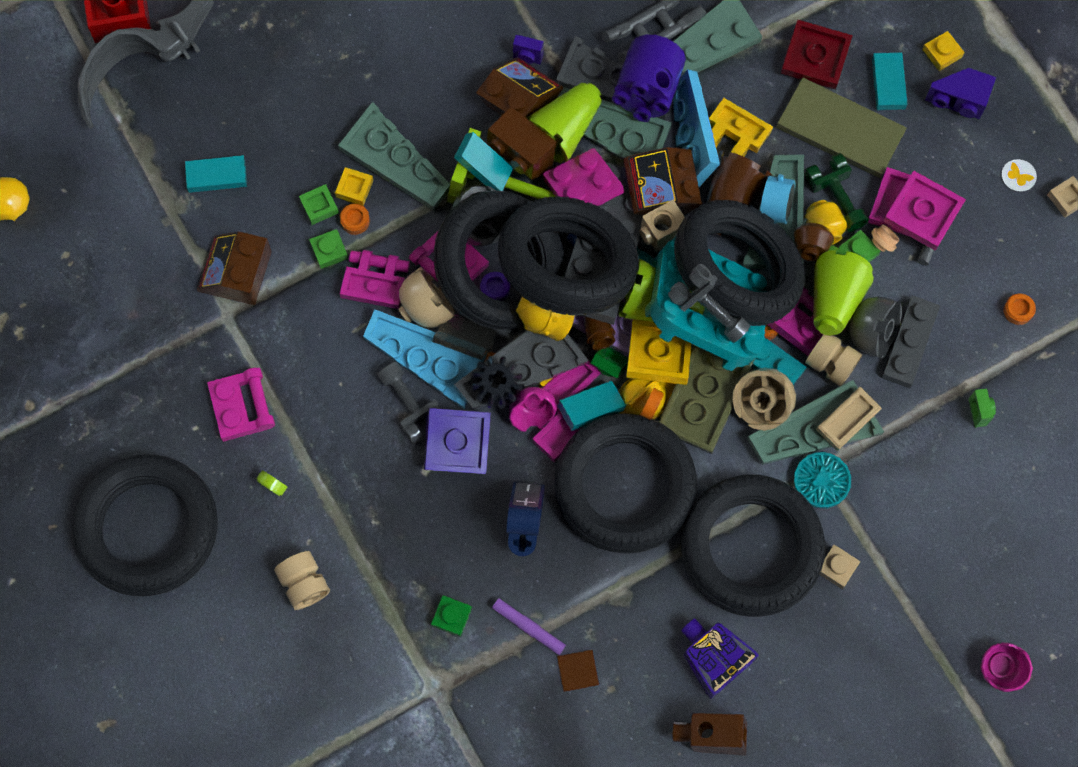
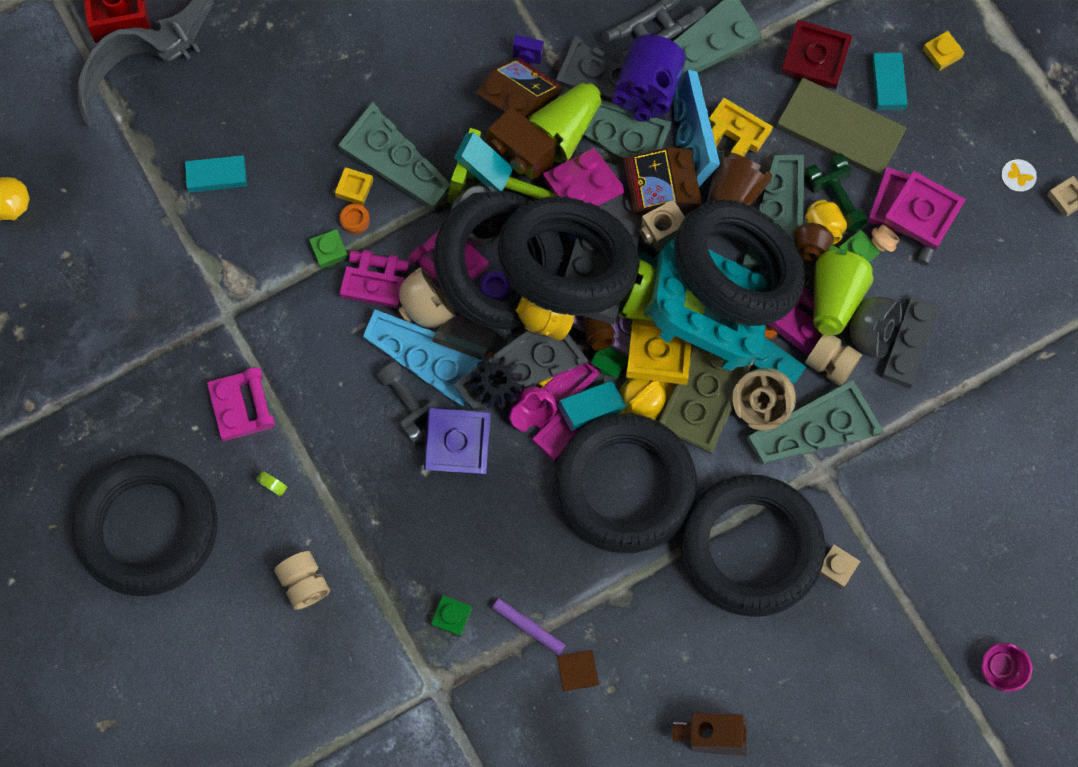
(235, 267): reddish brown slope -> none
(318, 204): bright green plate -> none
(524, 517): dark blue beam -> none
(652, 404): orange tile -> none
(705, 281): dark grey bar -> none
(716, 656): torso -> none
(778, 198): medium azure piece -> none
(822, 479): teal wheel -> none
(848, 419): tan tile -> none
(962, 92): dark purple slope -> none
(982, 407): bright green plate -> none
(1019, 309): orange tile -> none

